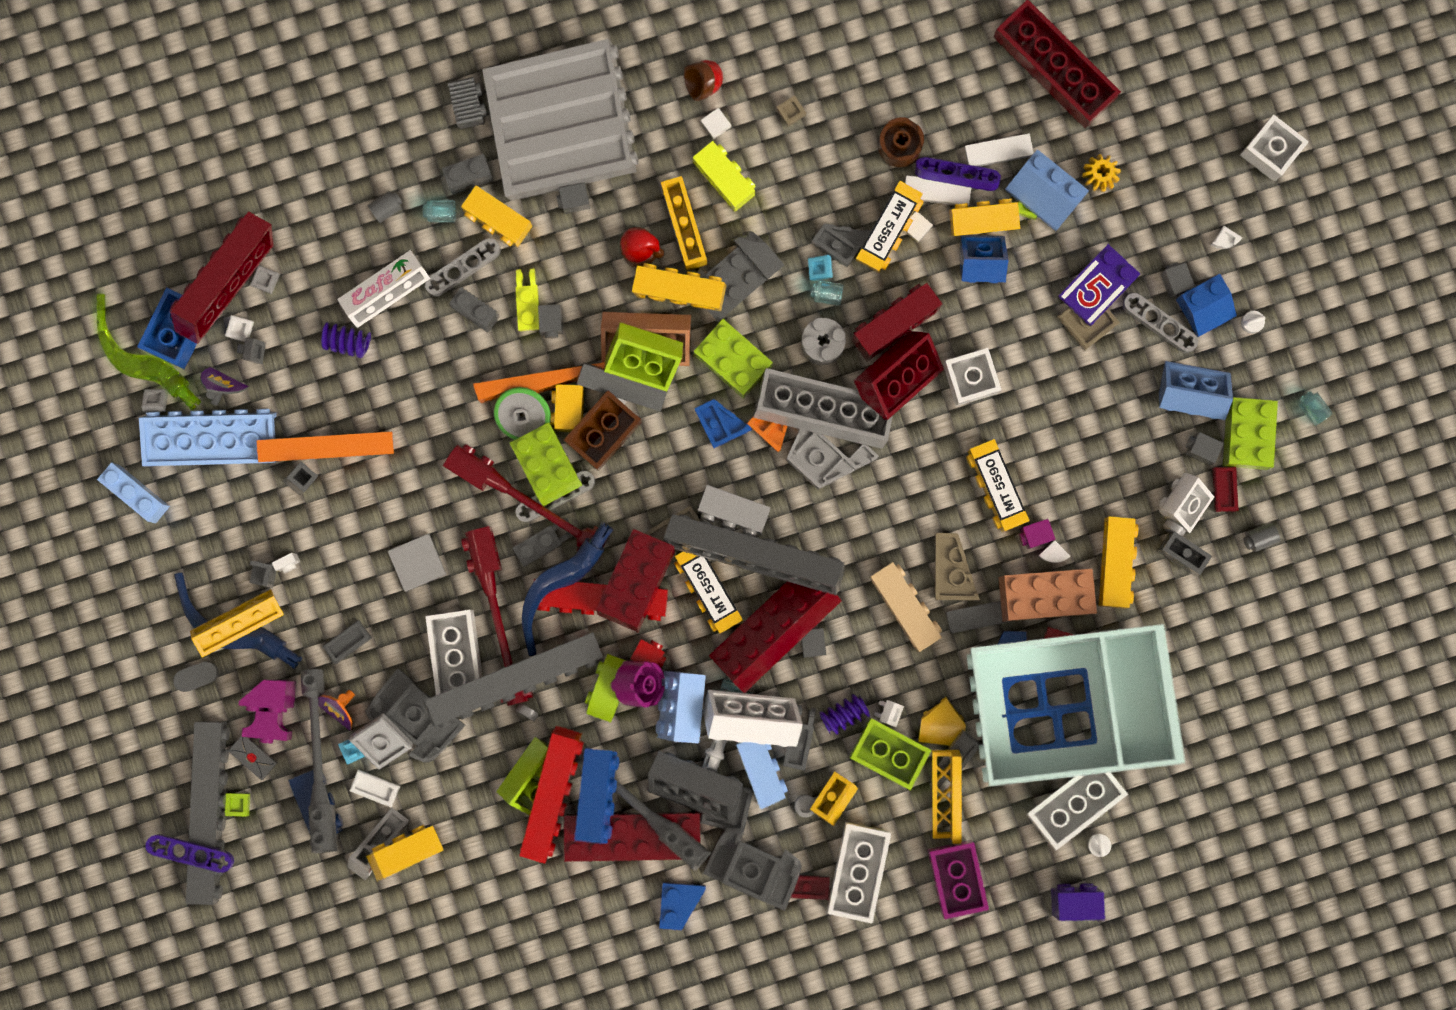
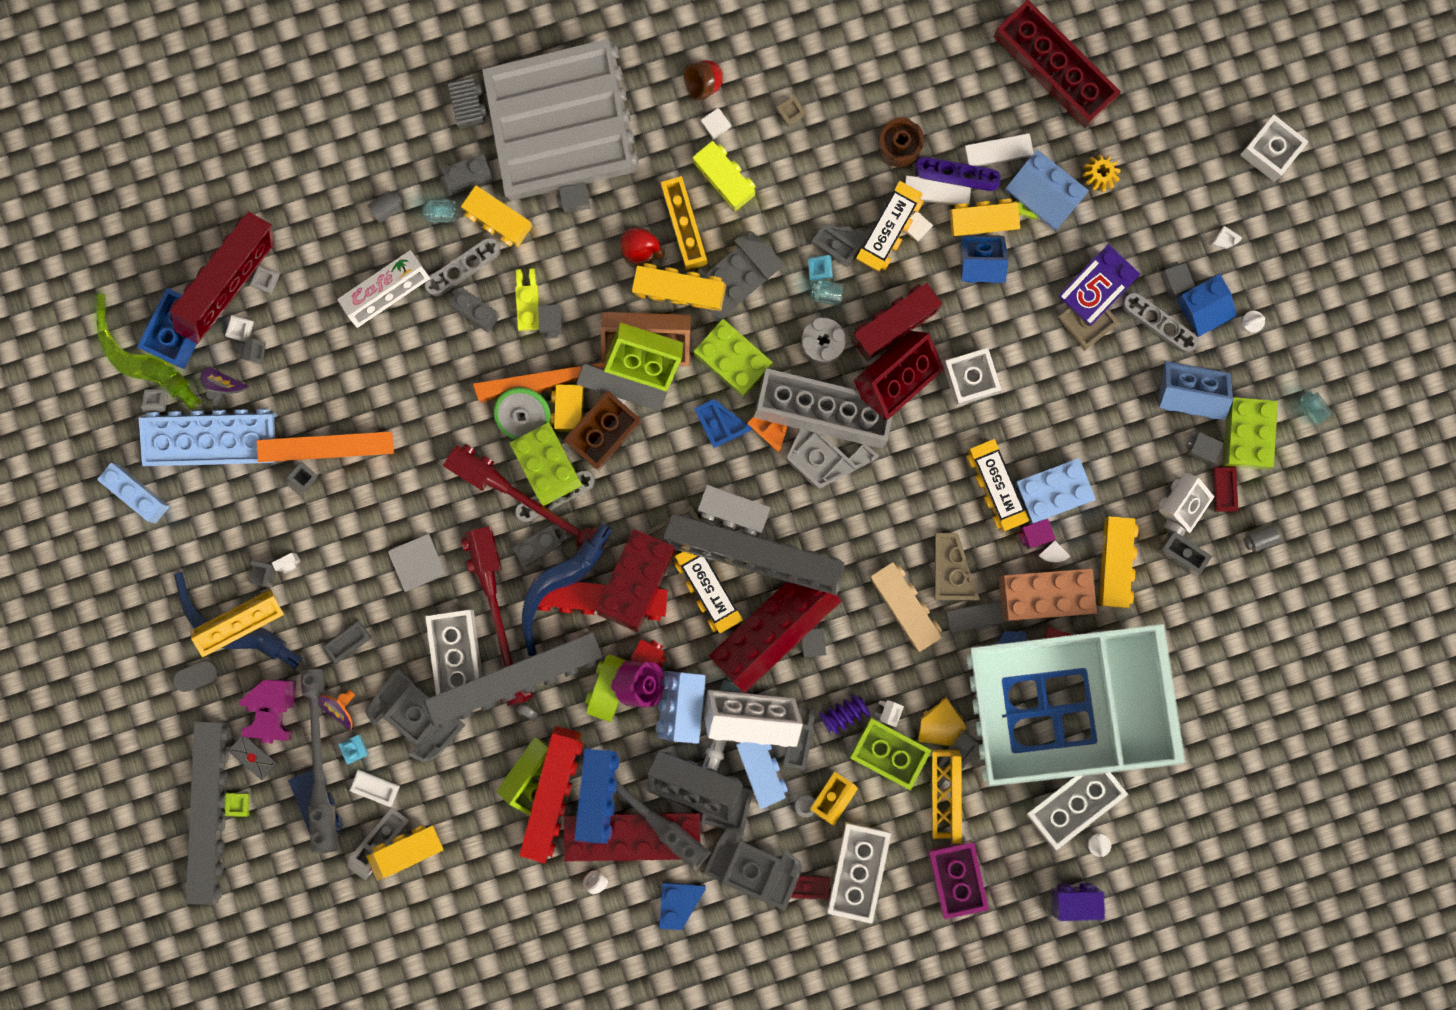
(190, 851): dark purple beam -> none
(345, 341): dark purple piece -> none
(381, 741): light grey tile -> none
(594, 882): none -> white tile
(1054, 491): none -> light blue brick

